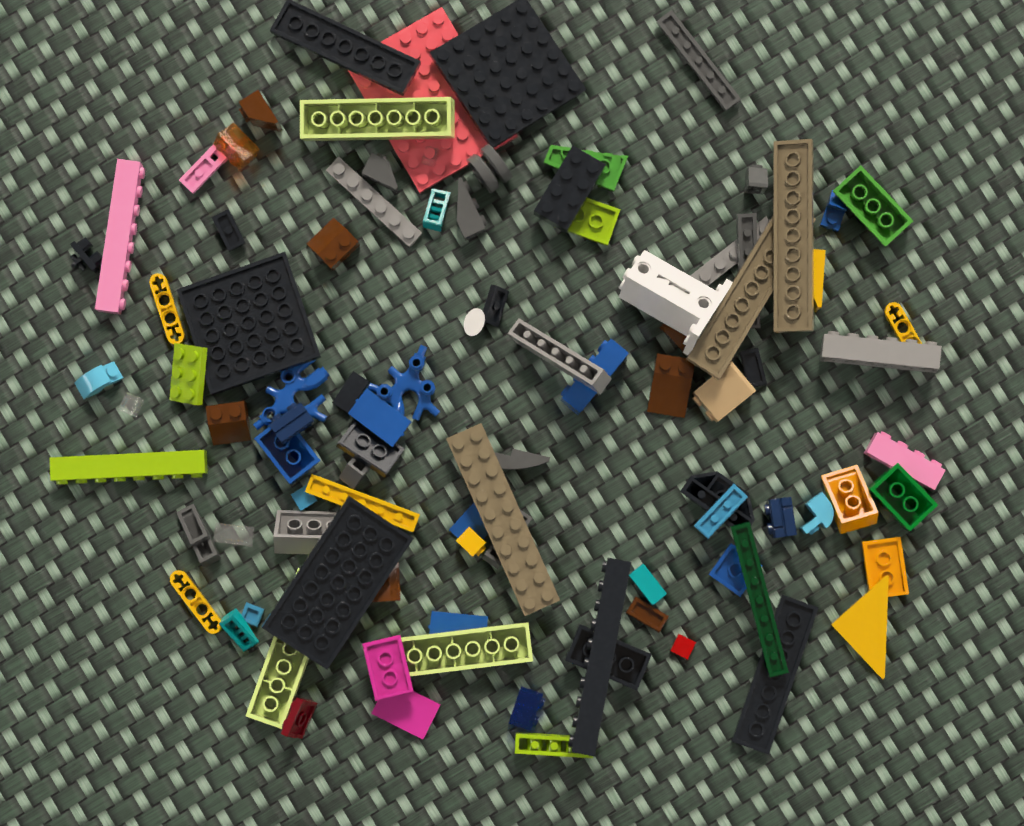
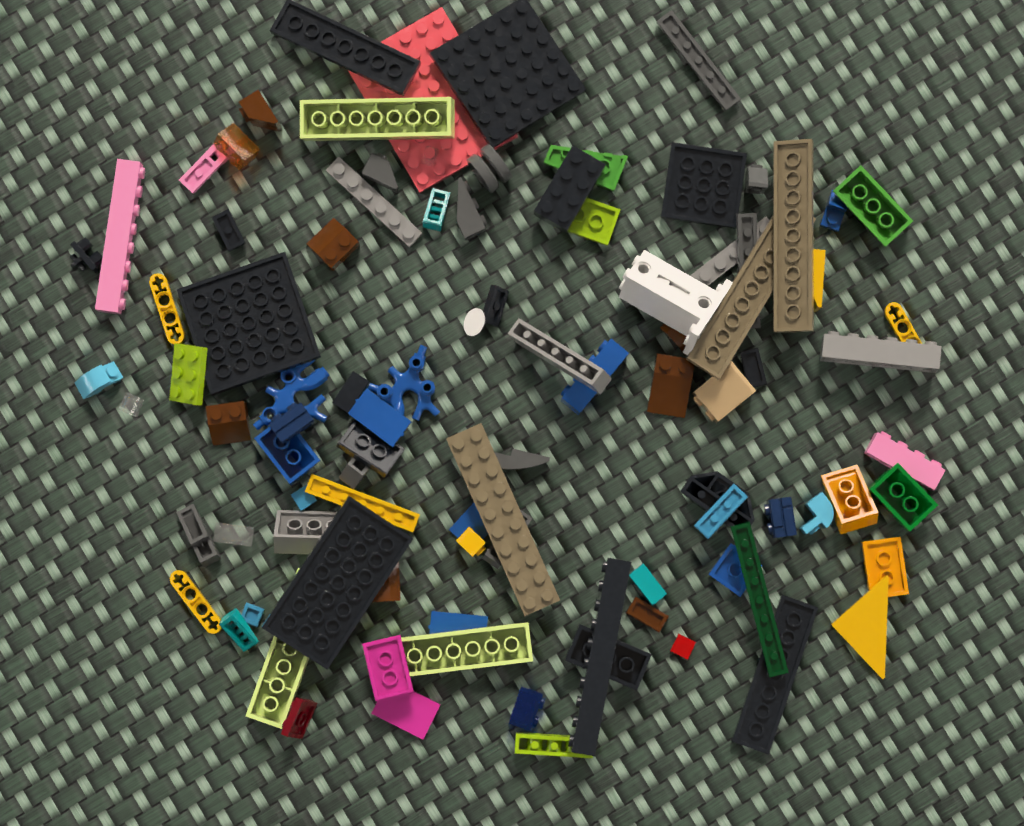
(128, 466): lime brick -> none
(703, 185): none -> black plate

